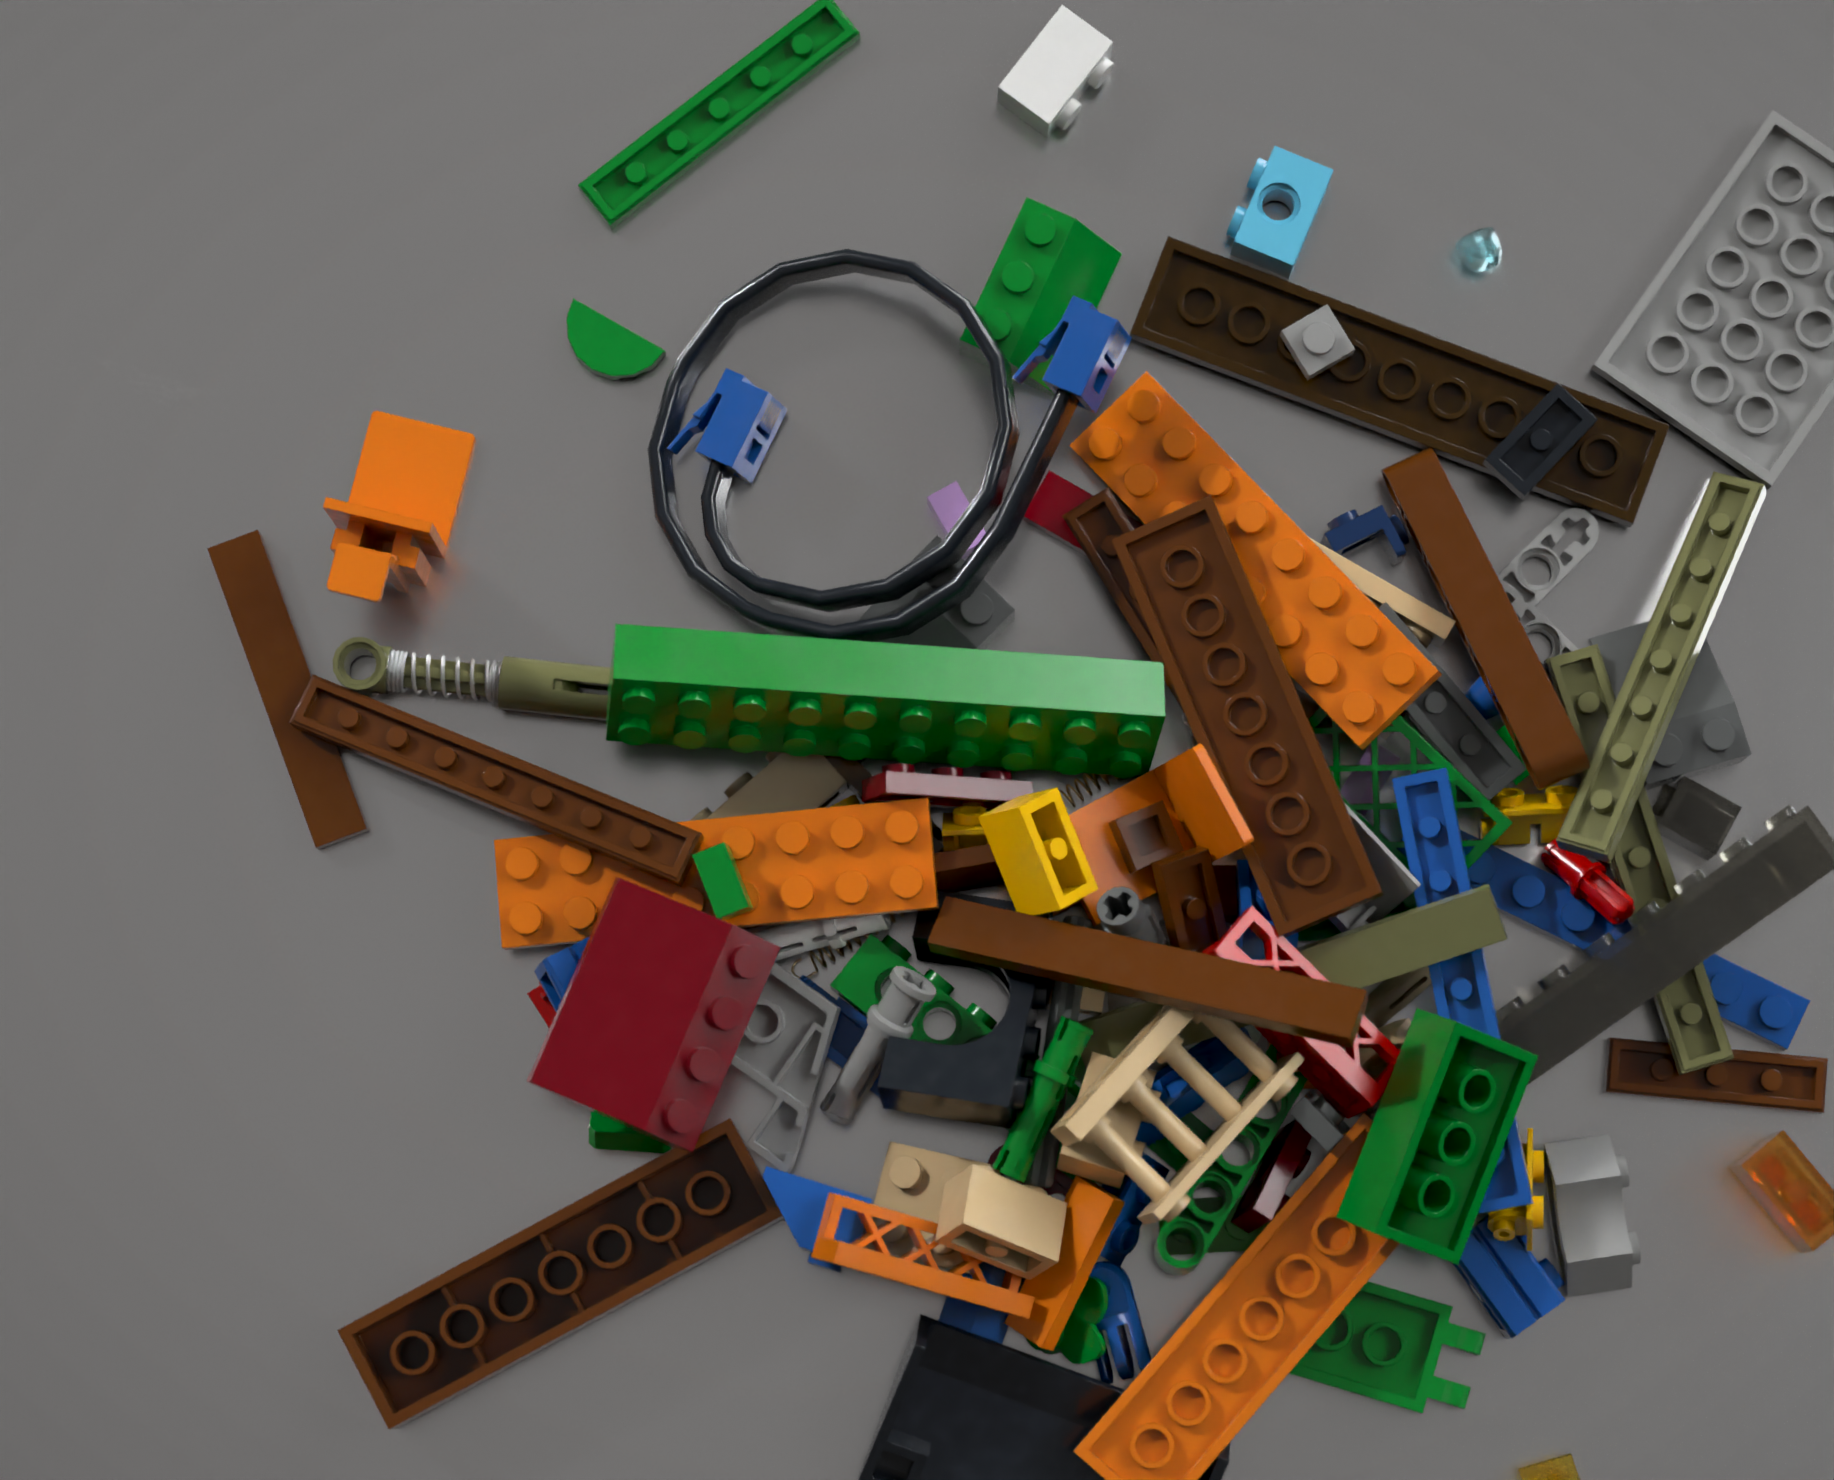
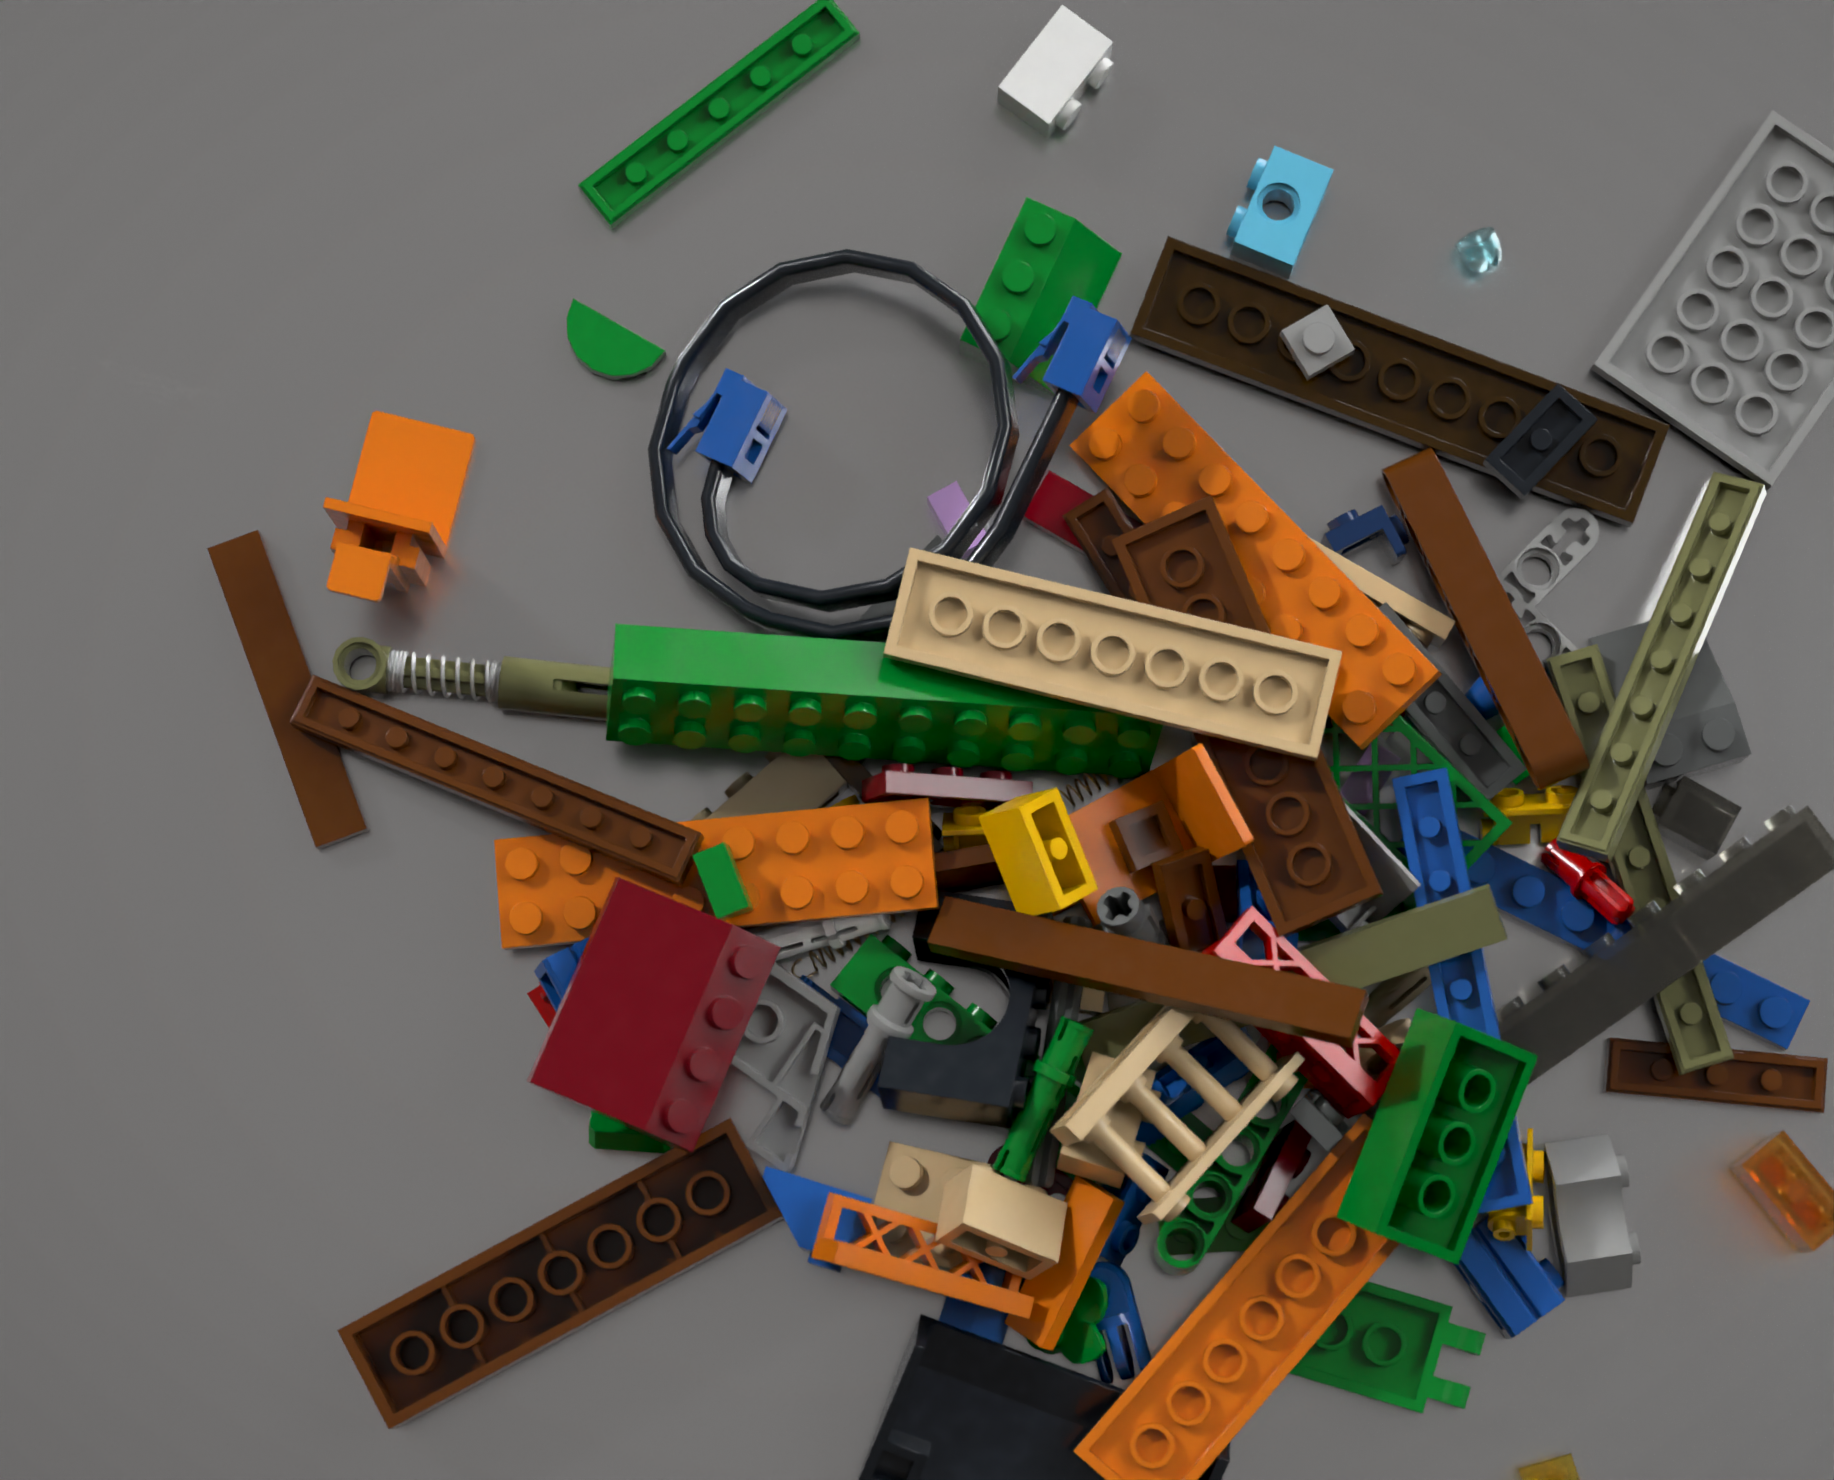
(1113, 654): none -> tan plate

